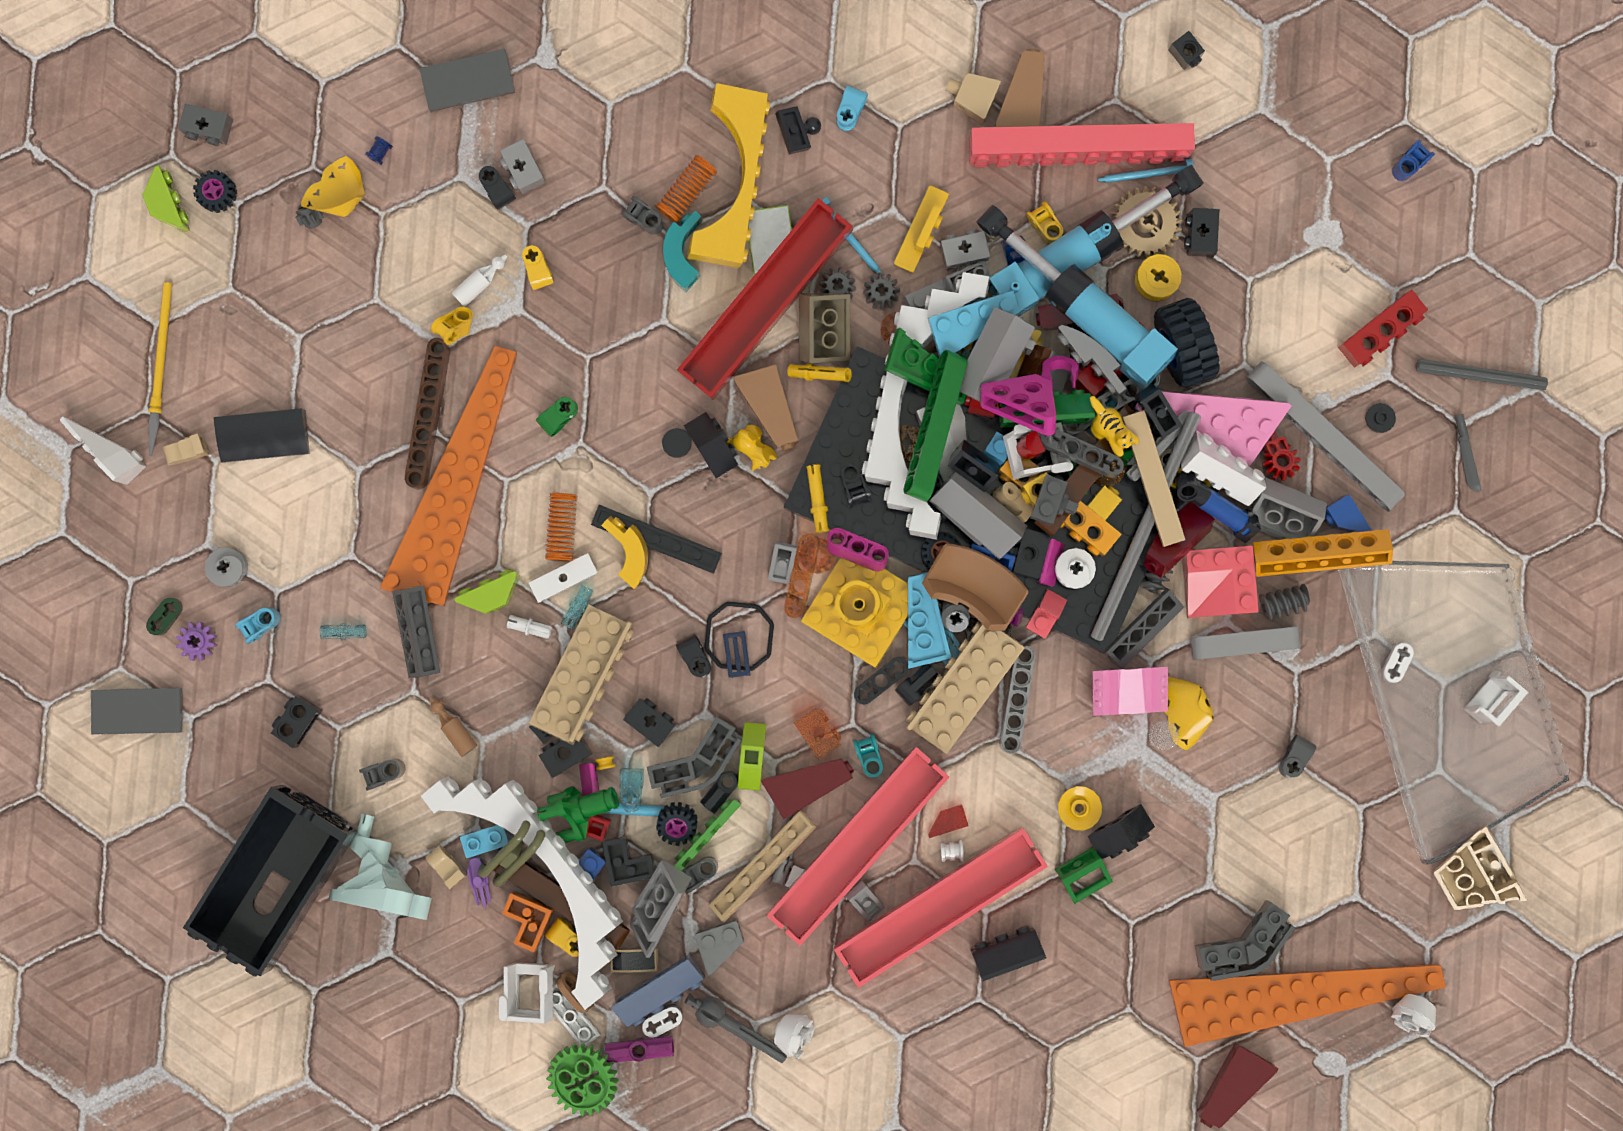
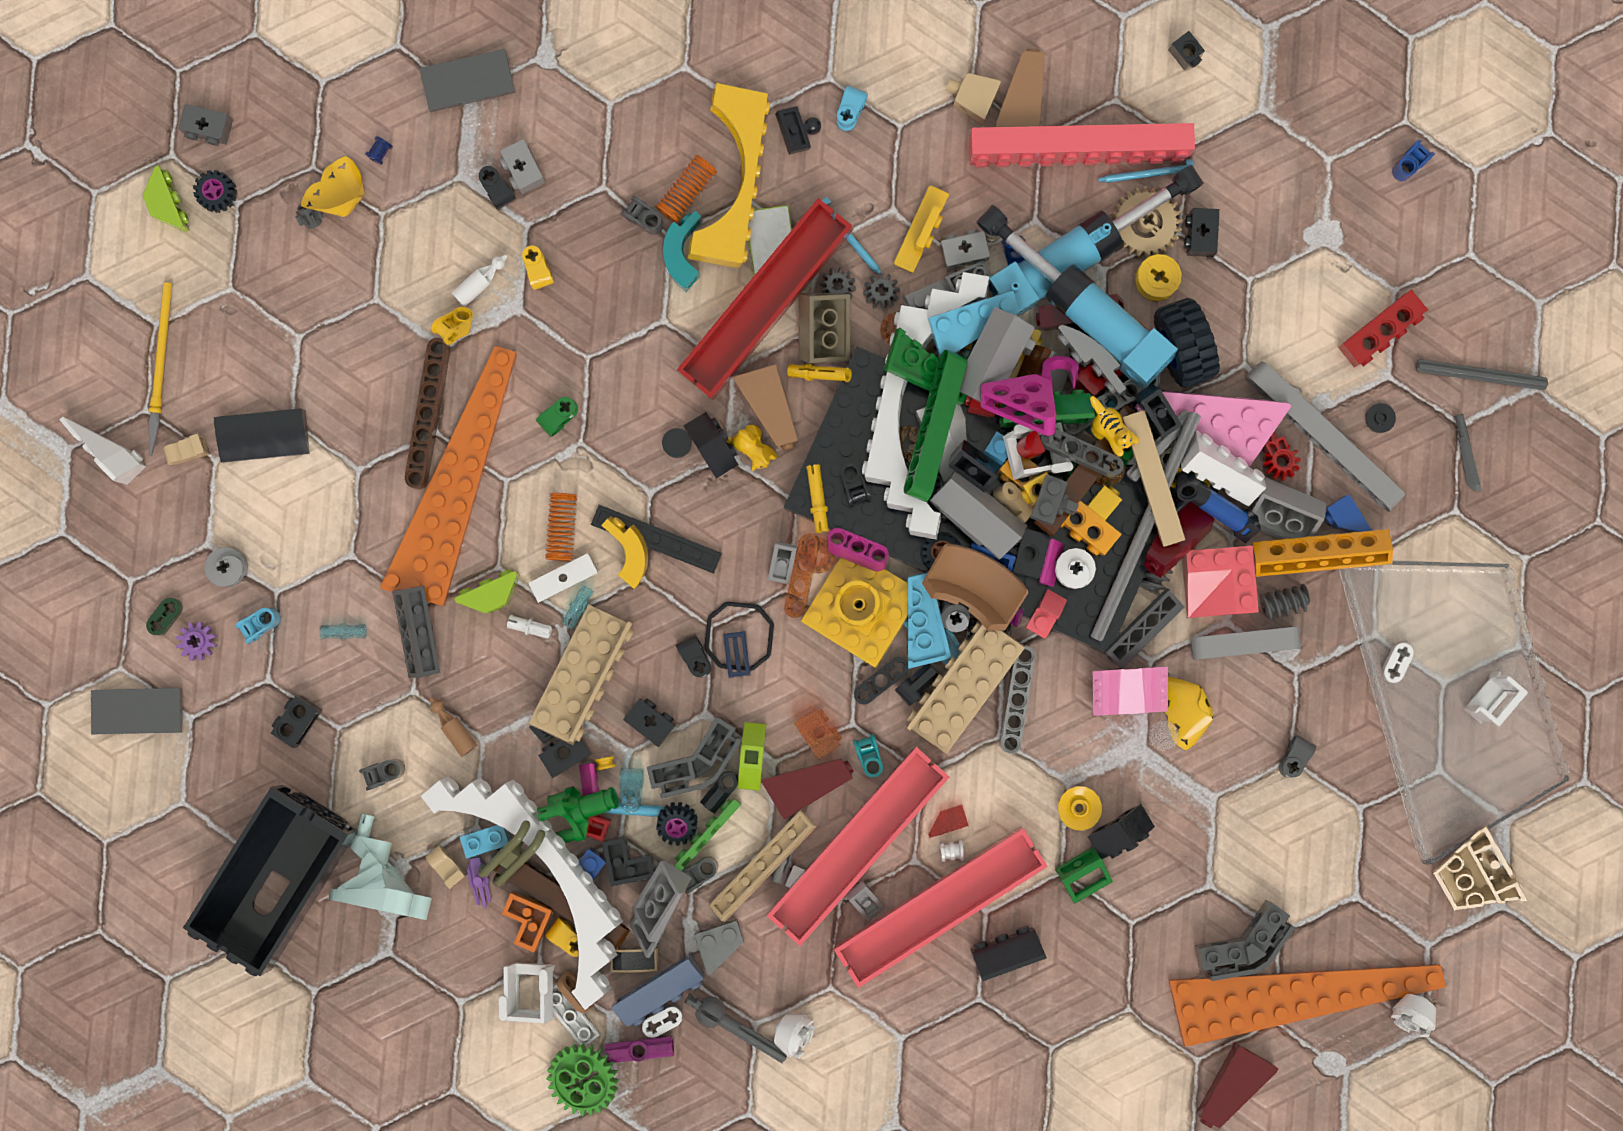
(1042, 220): yellow piece -> none

